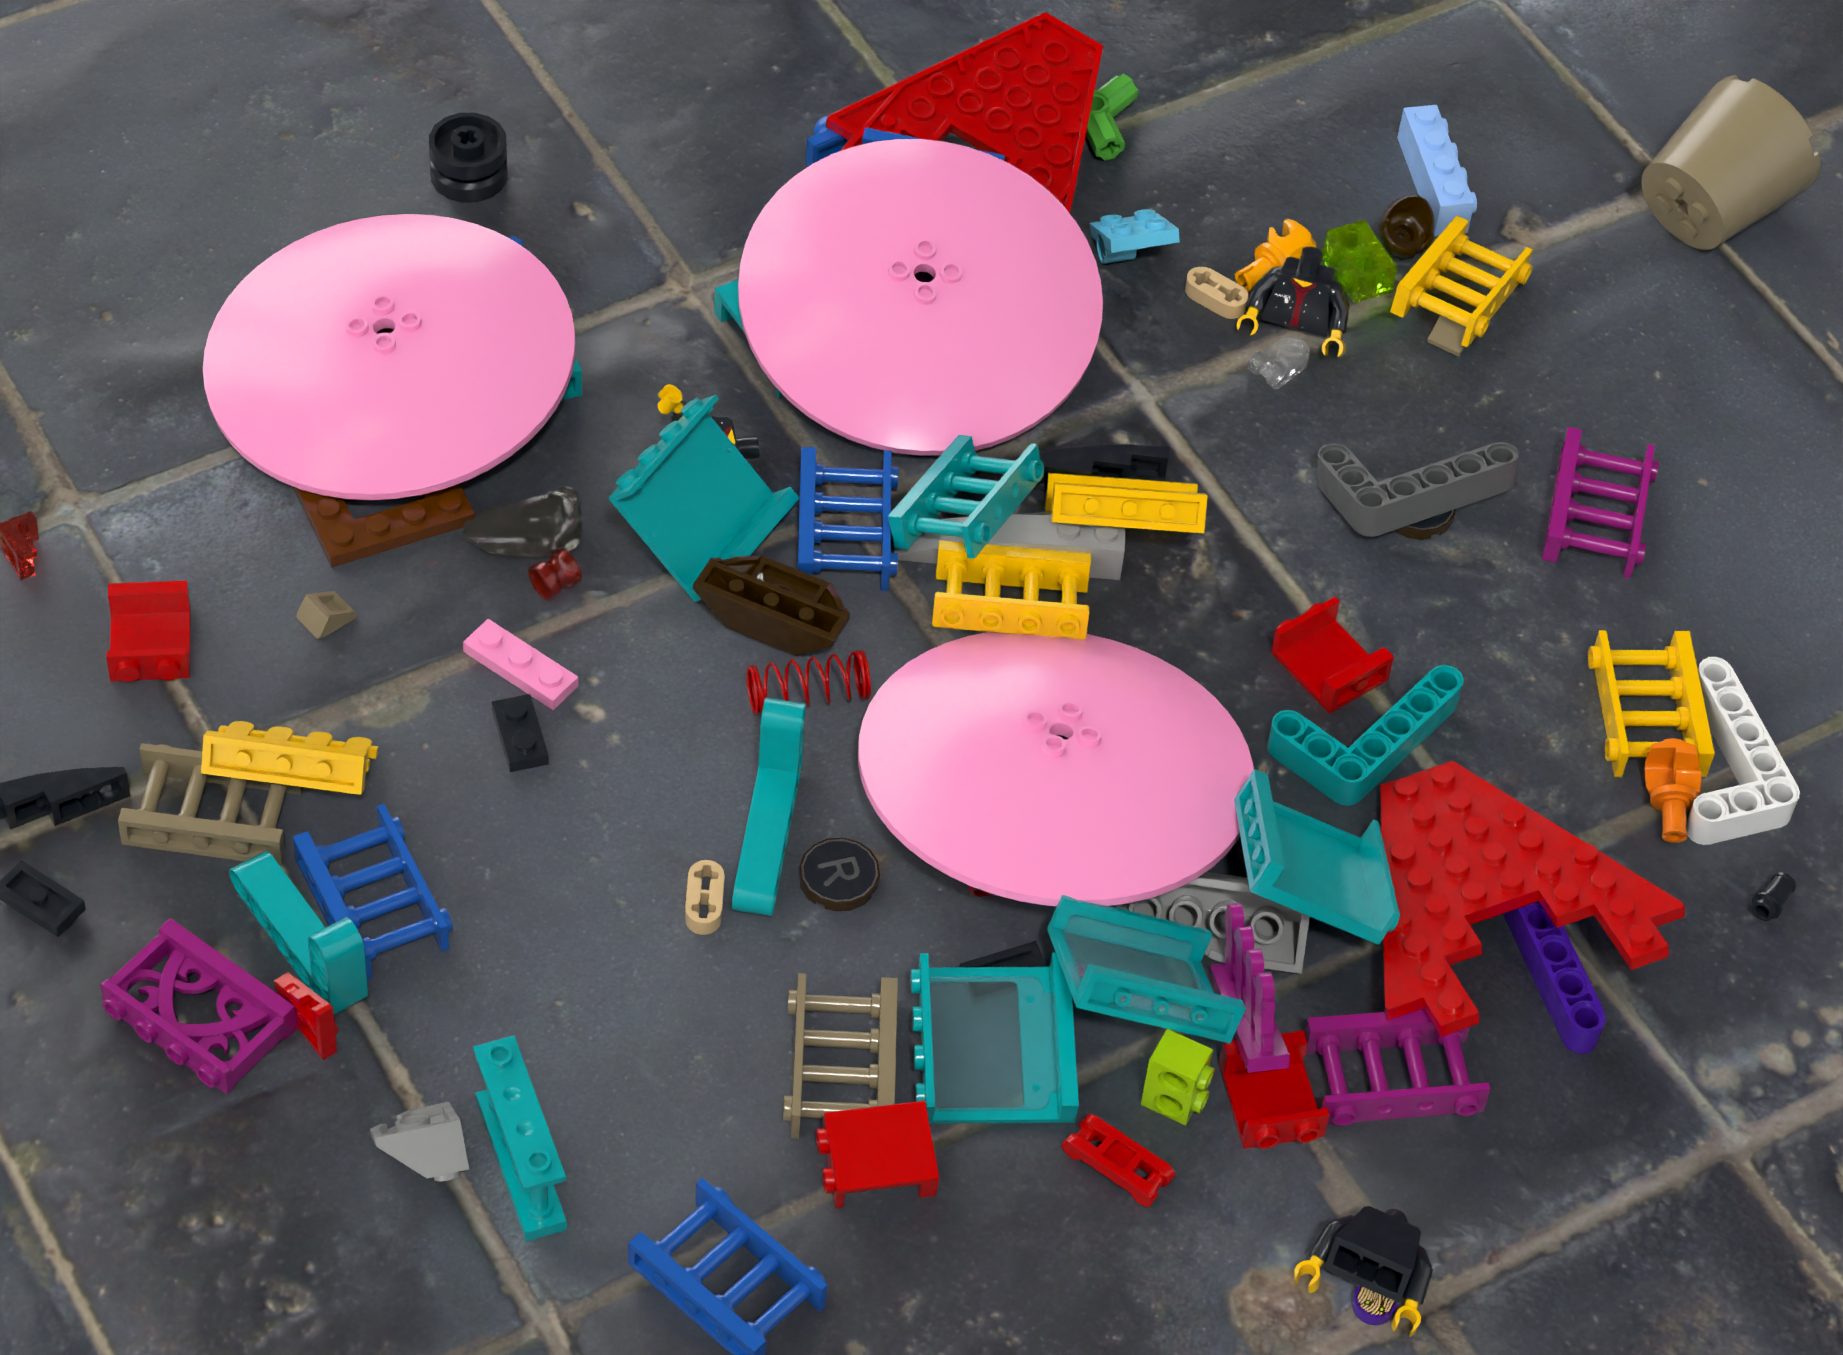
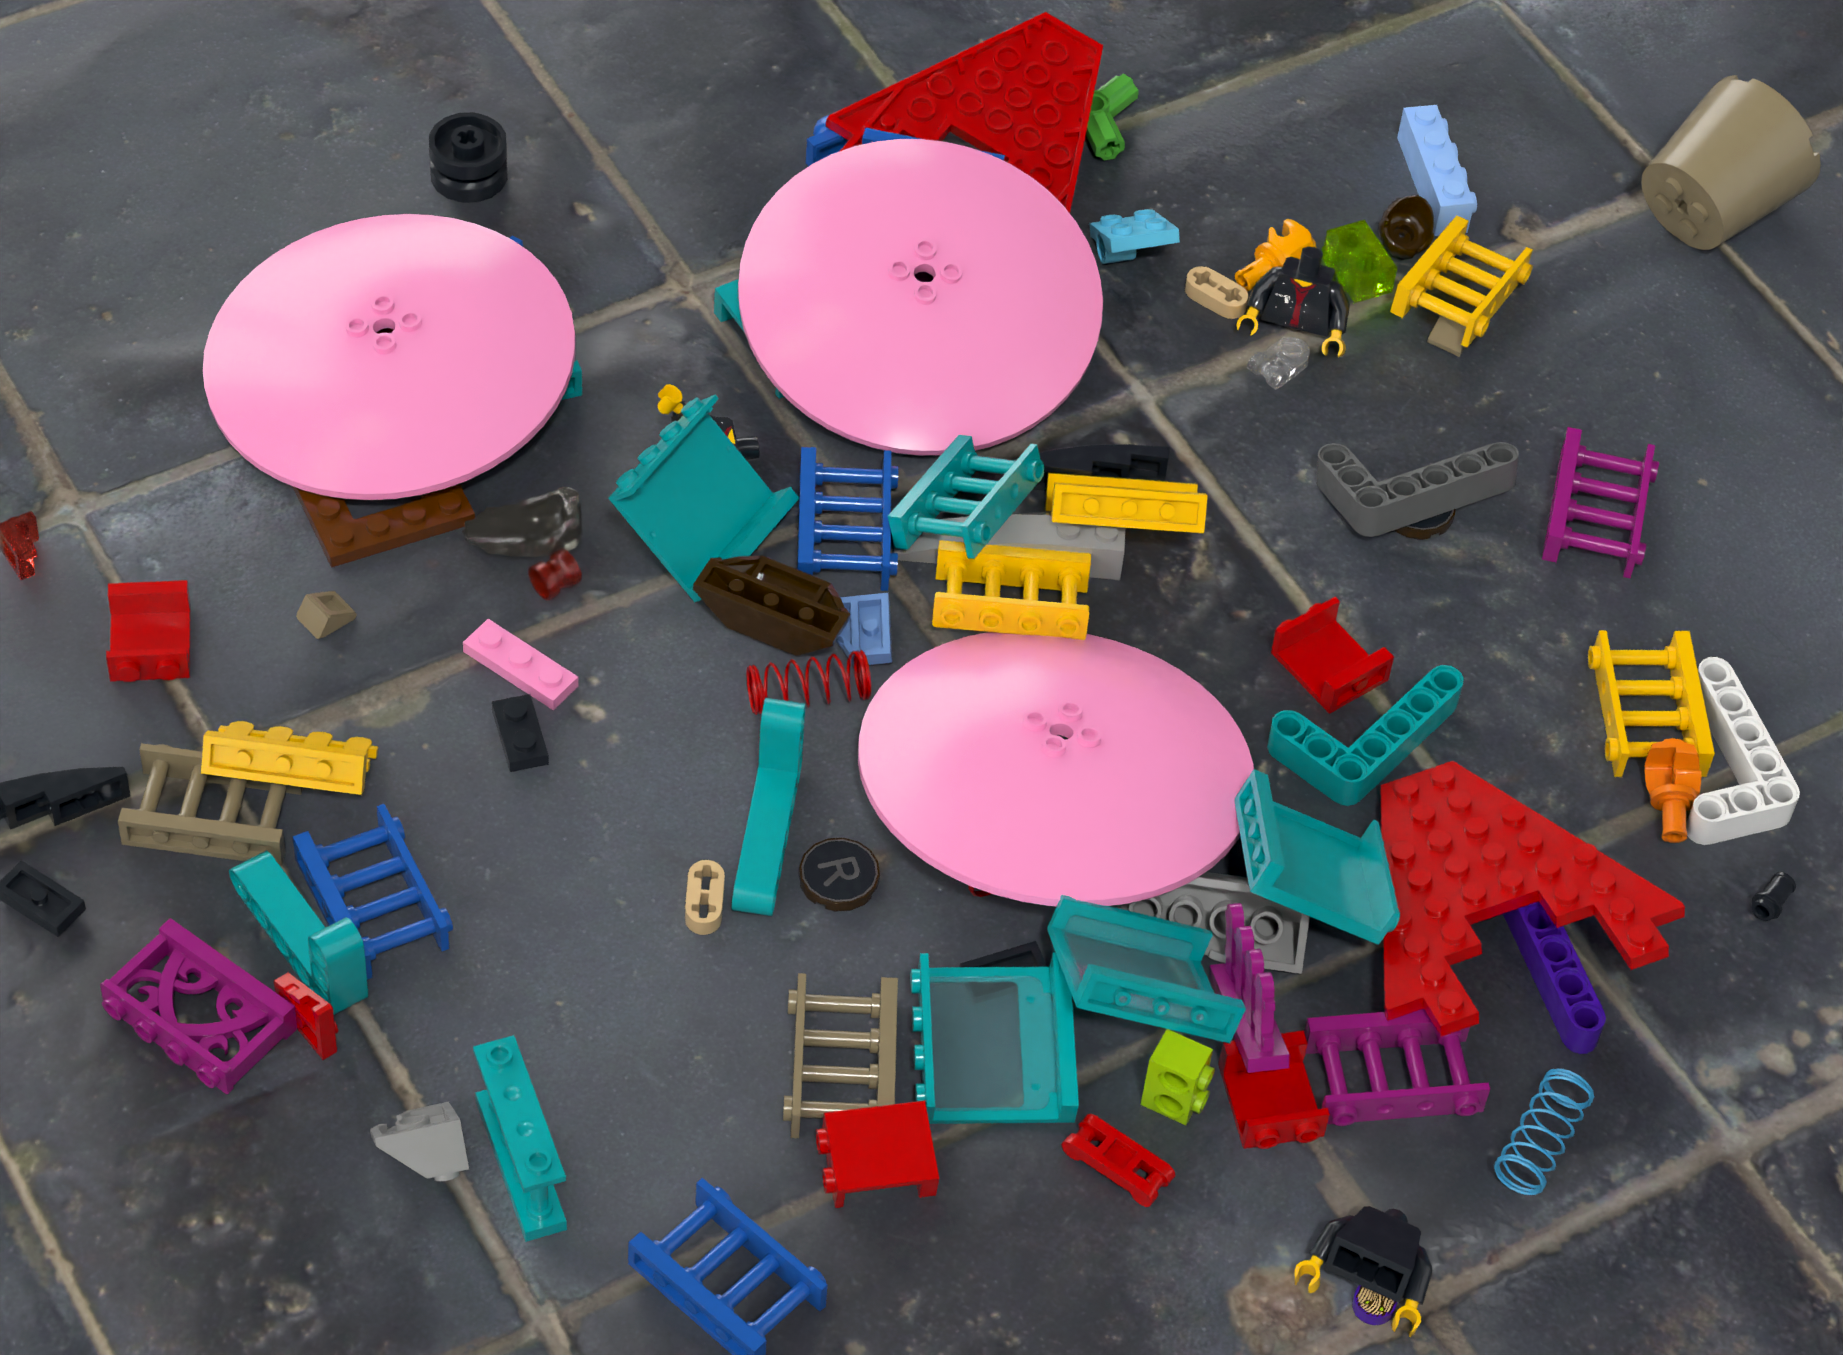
(868, 627): none -> medium blue wing
(1559, 1098): none -> dark azure piece

